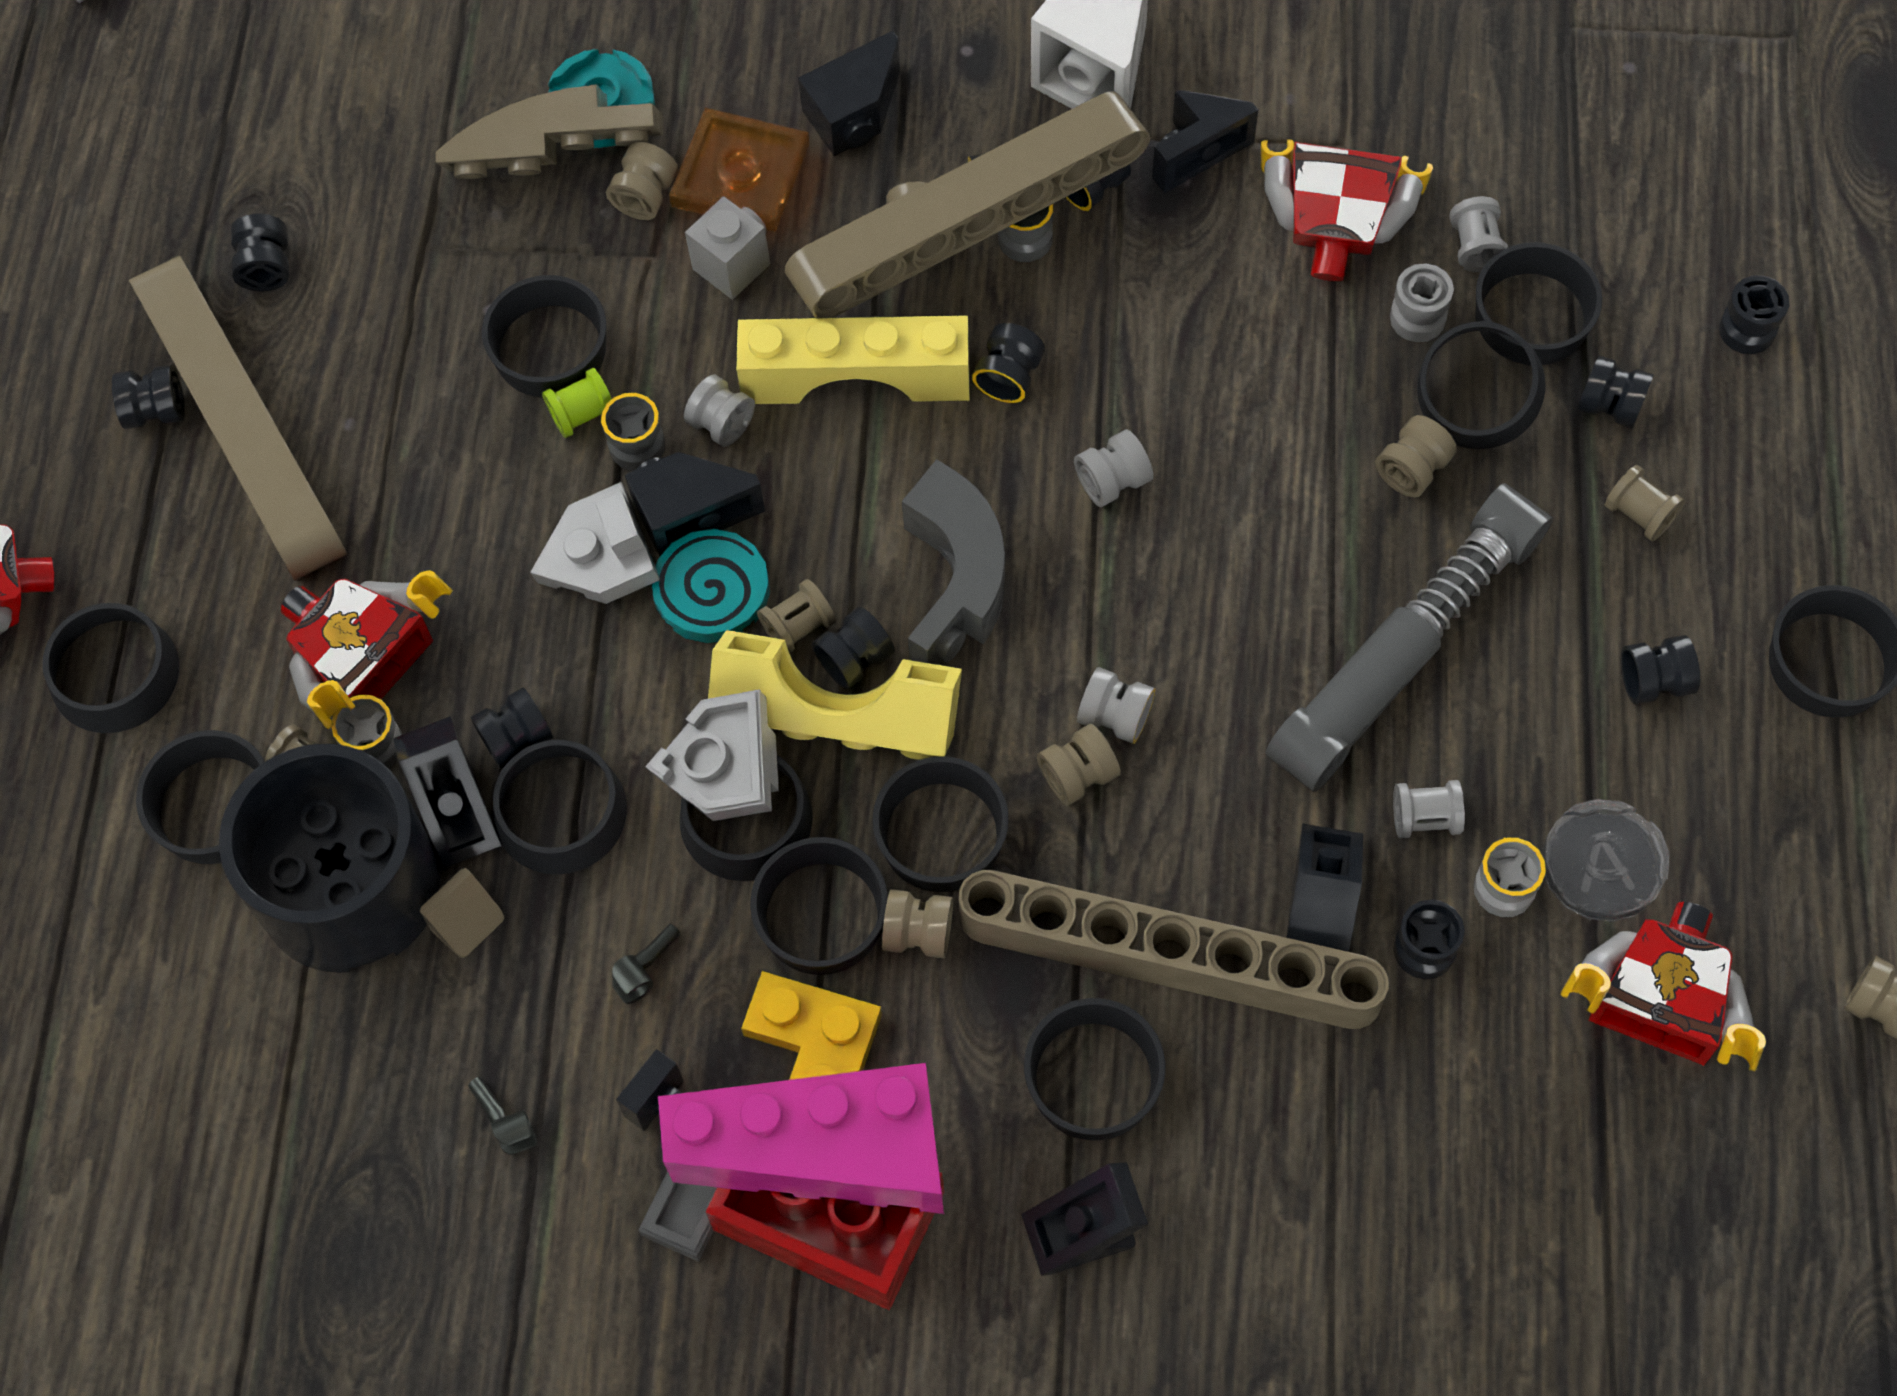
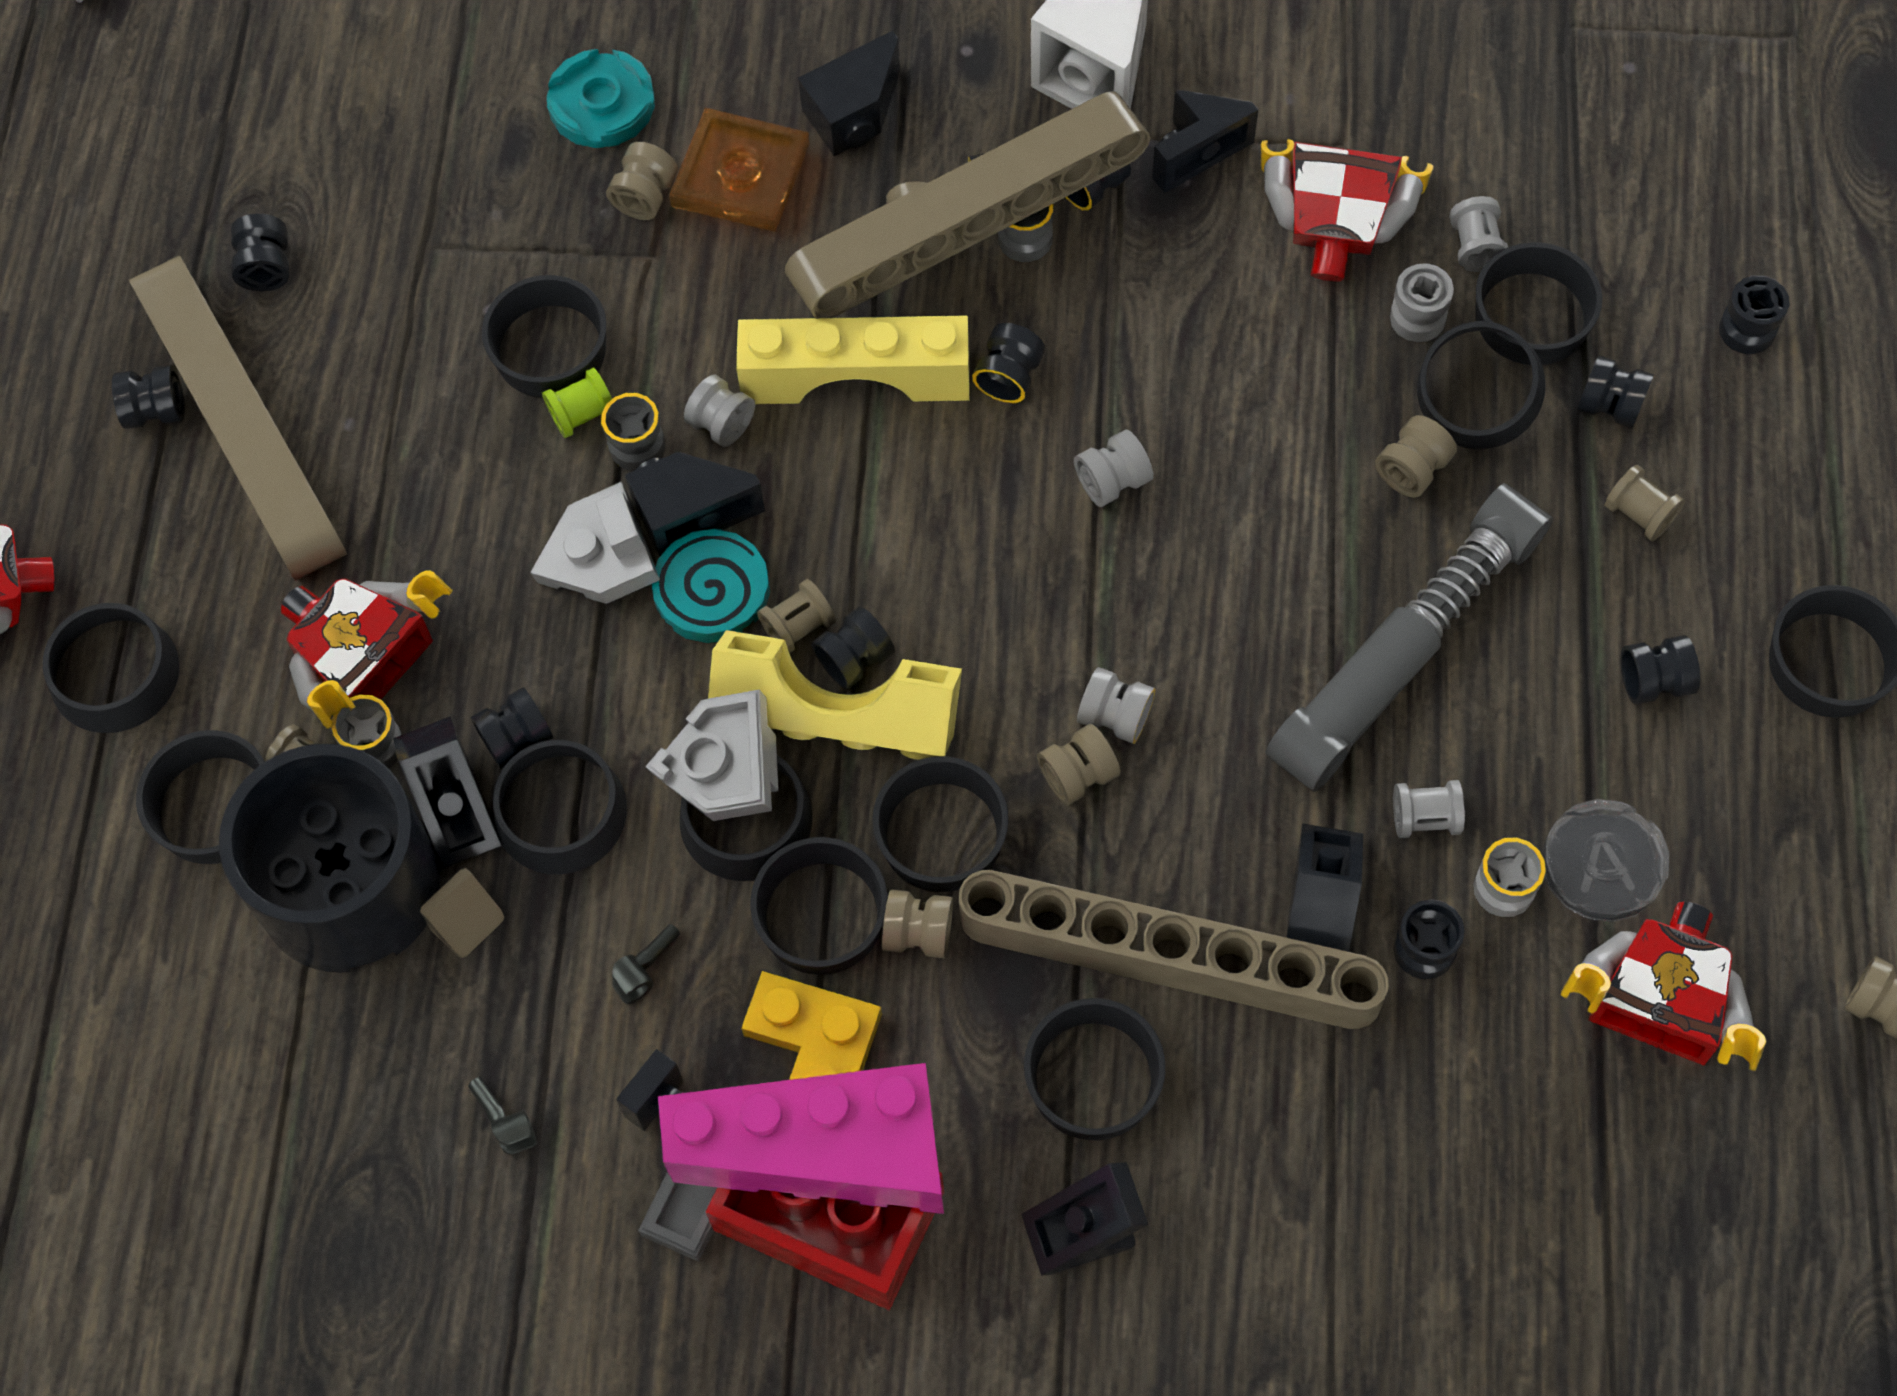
(527, 132): dark tan slope -> none
(728, 247): light grey brick -> none
(962, 527): dark grey arch -> none

